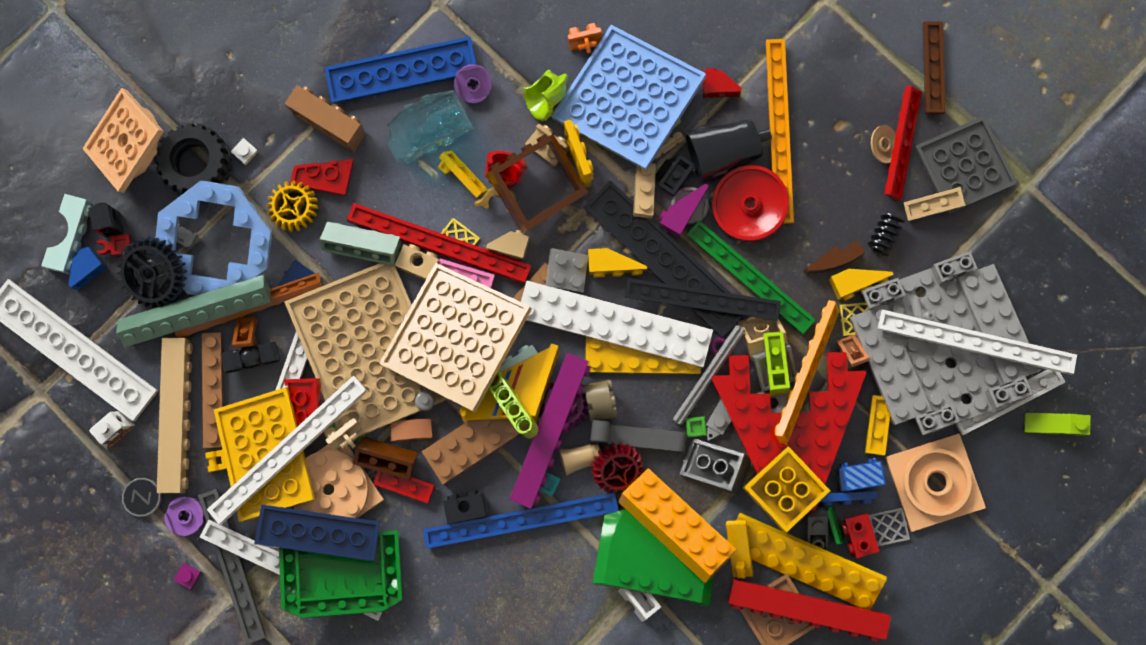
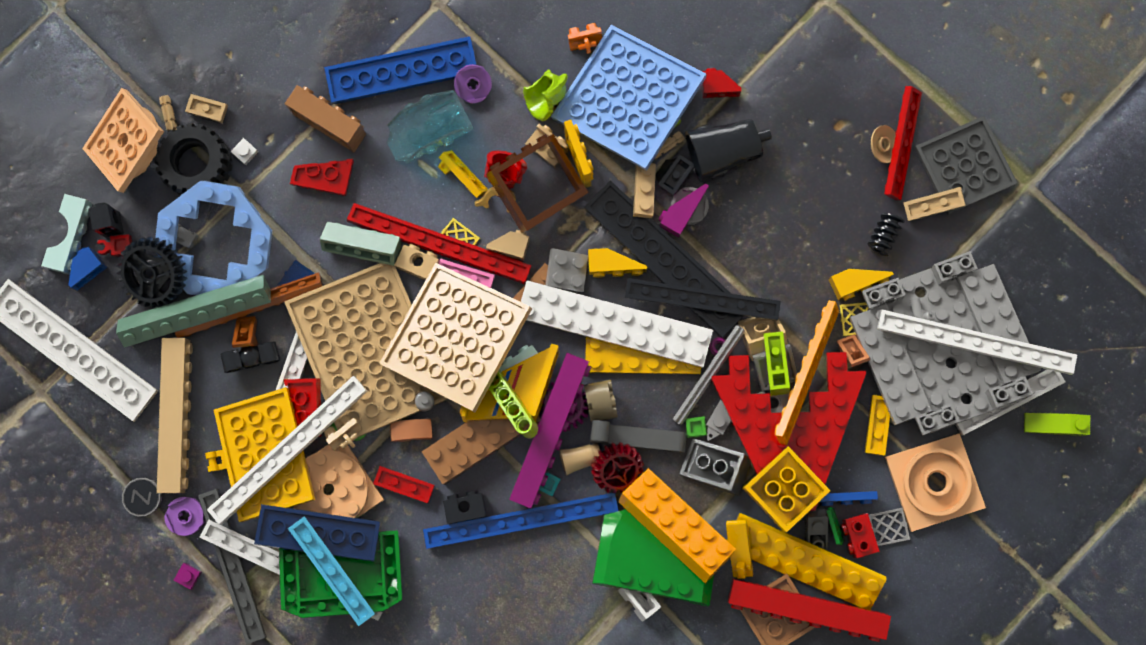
(110, 429): white torso -> none
(168, 113): none -> tan axle
(206, 108): none -> tan plate
(212, 386): medium nougat plate -> none
(299, 202): yellow gear -> none
(331, 571): none -> medium azure plate
(385, 458): reddish brown brick -> none
(749, 276): green plate -> none
(750, 203): red dish -> none
(779, 116): light orange plate -> none
(835, 258): reddish brown slope -> none
(860, 475): container -> none
(933, 67): reddish brown plate -> none

